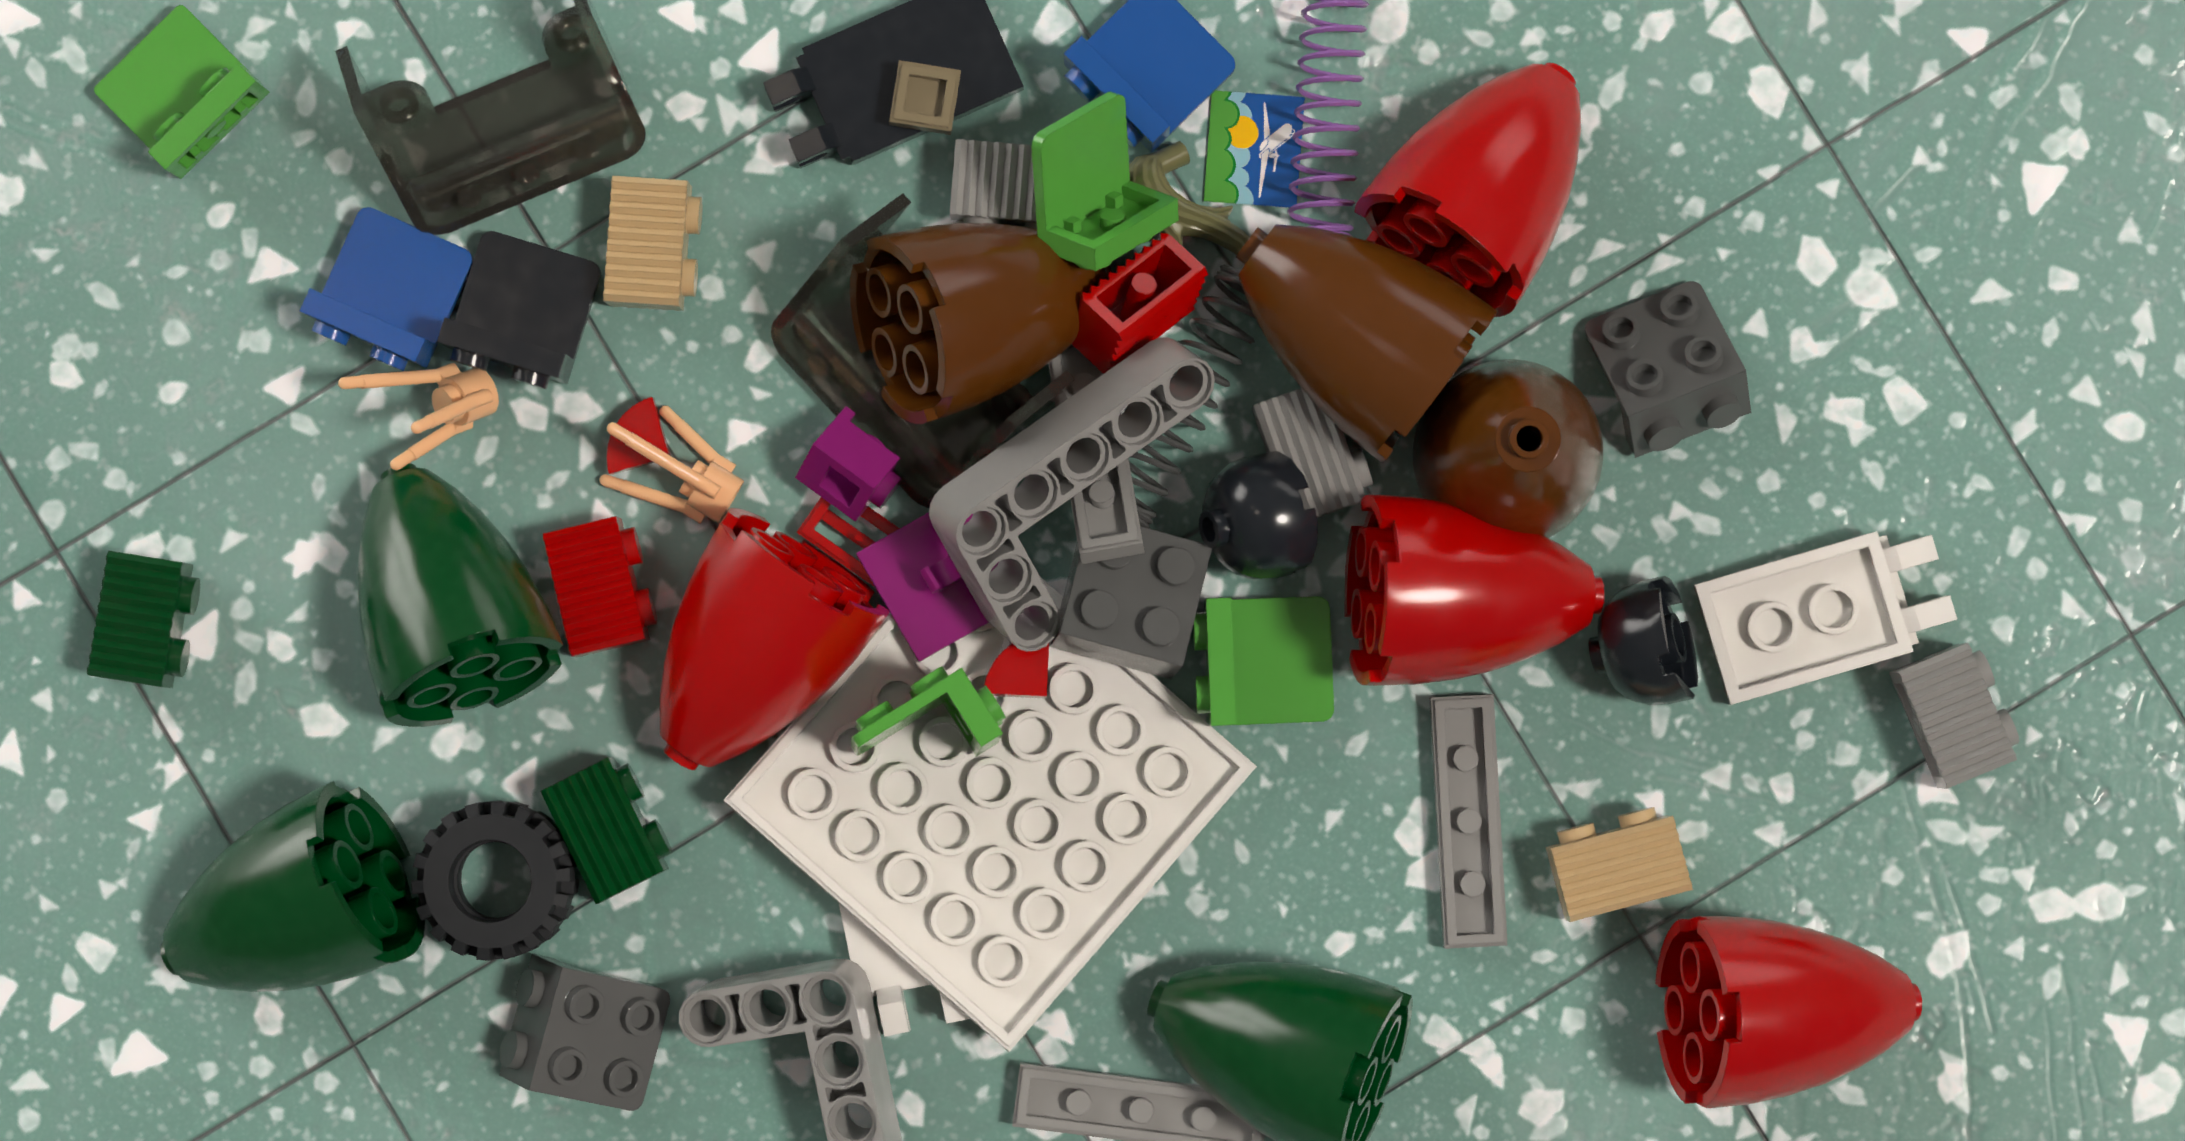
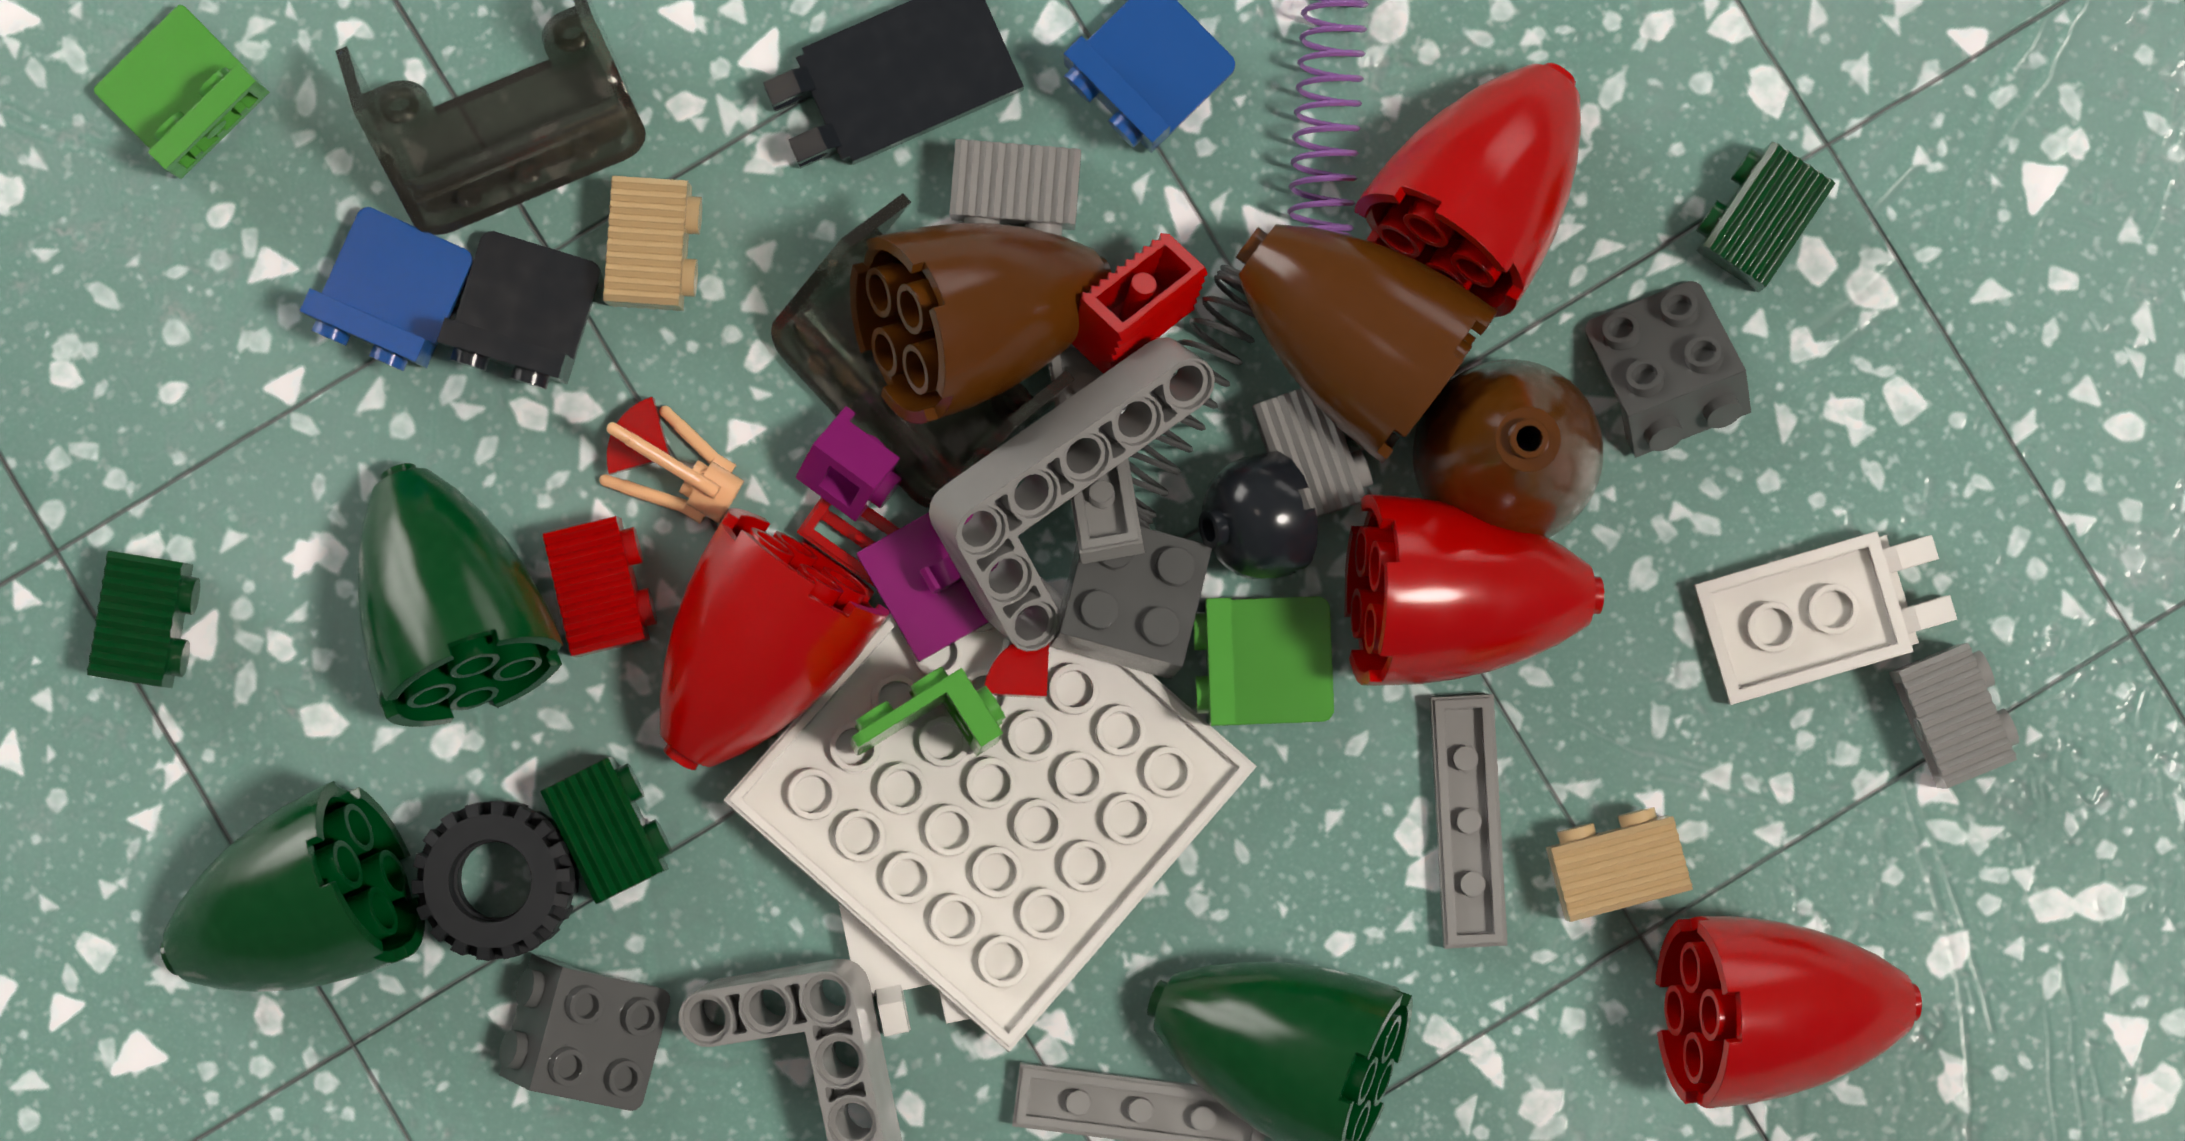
(456, 402): light nougat plant -> none
(924, 97): dark tan tile -> none
(1085, 189): bright green bracket -> none
(1194, 219): olive piece -> none
(1252, 149): sticker -> none
(1645, 645): black cylinder -> none
(1764, 215): none -> dark green brick

